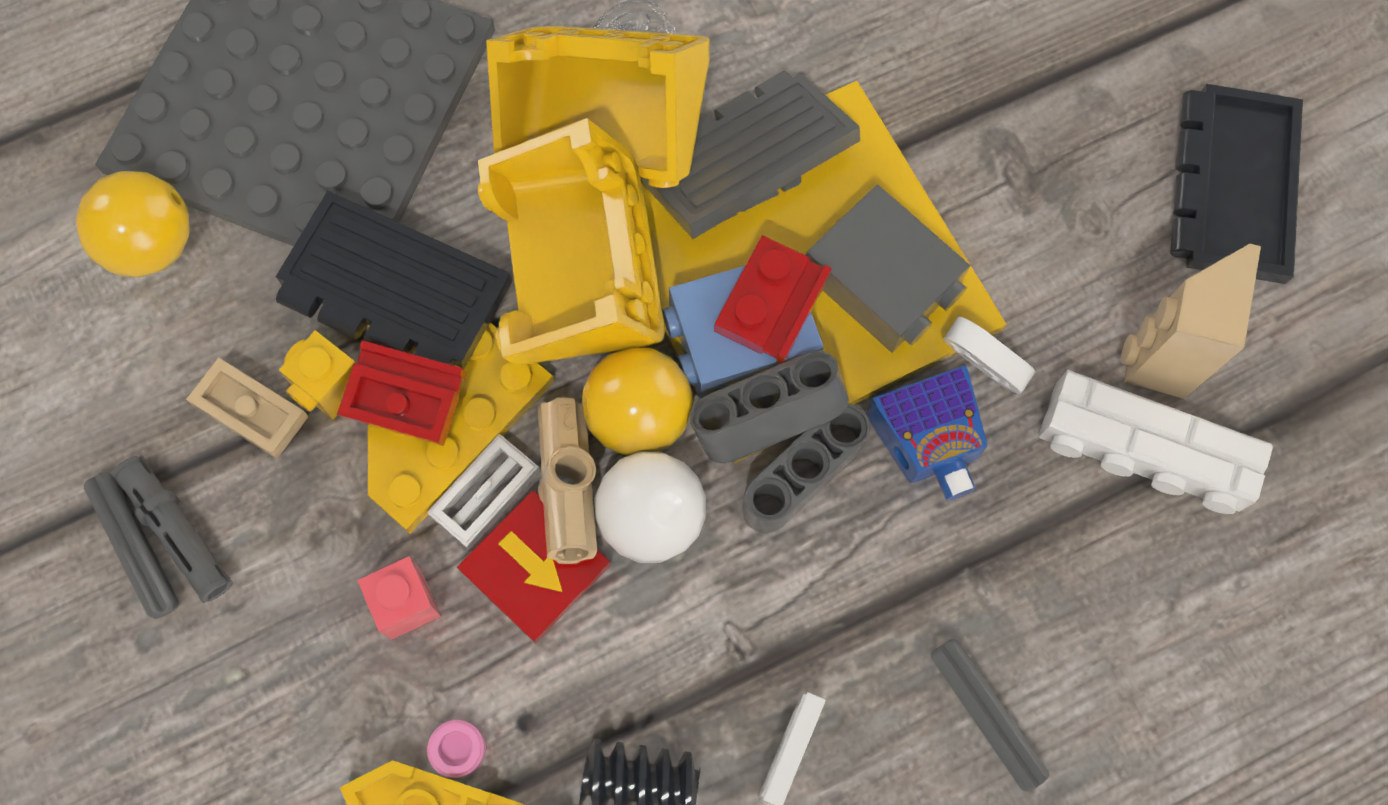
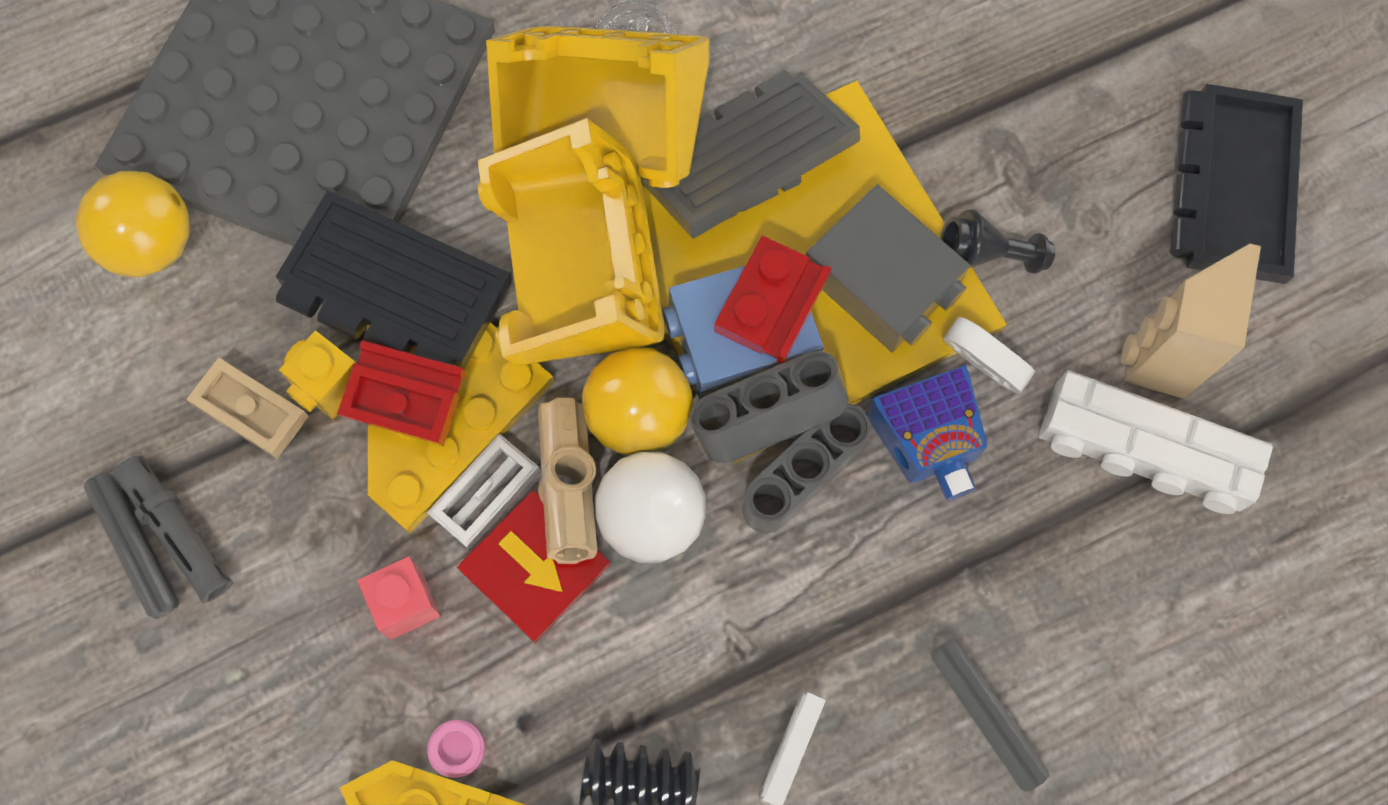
(981, 242): none -> black piece

